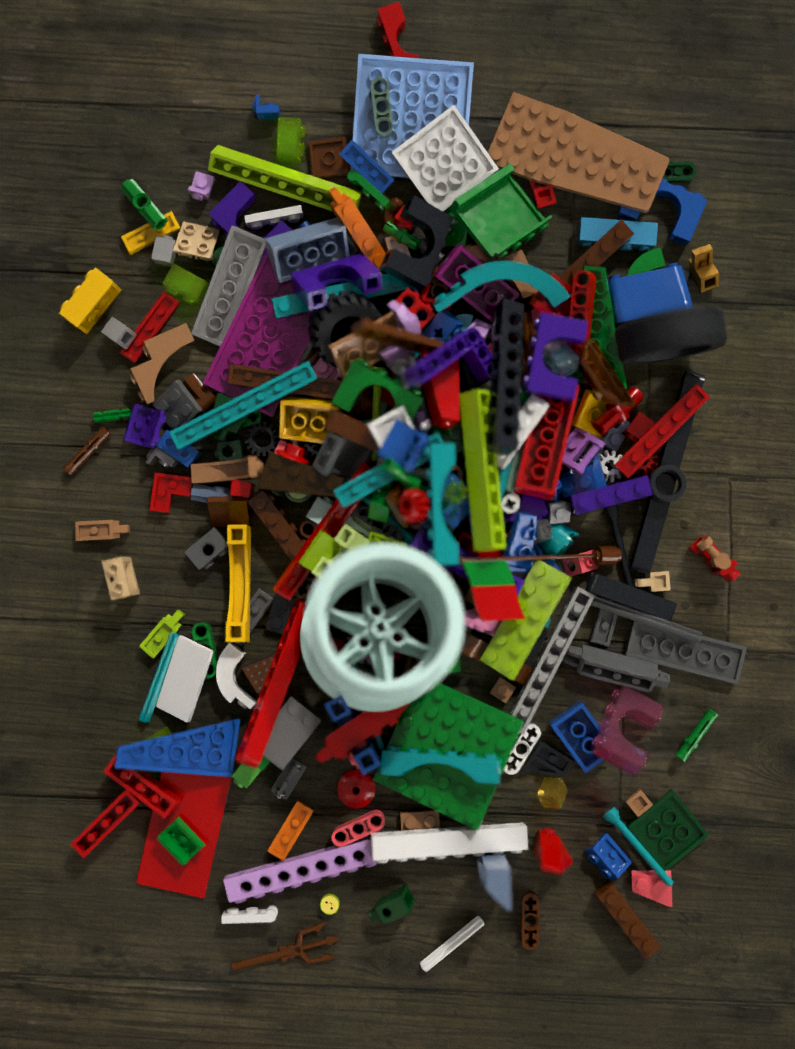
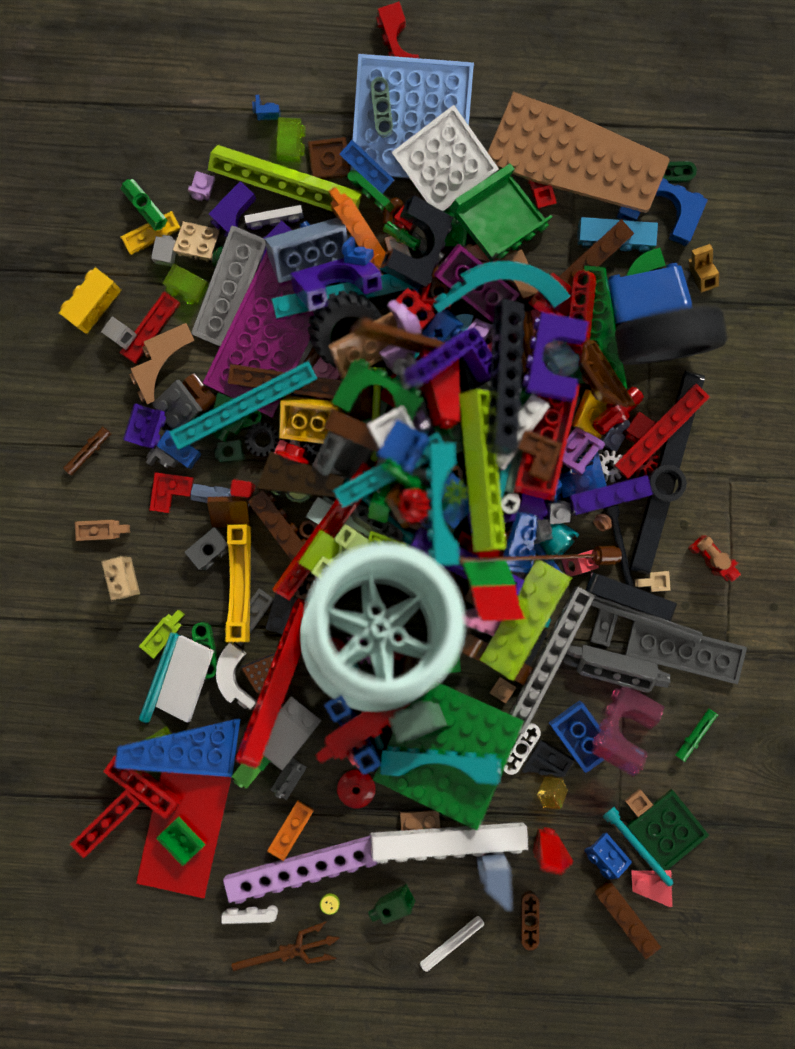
(112, 415): green axle -> none
(226, 471): medium nougat arch -> none
(356, 255): none -> blue bracket
(365, 821): coral beam -> none
(417, 722): none -> sand green brick
(545, 453): none -> reddish brown plate
(602, 522): none -> nougat plate

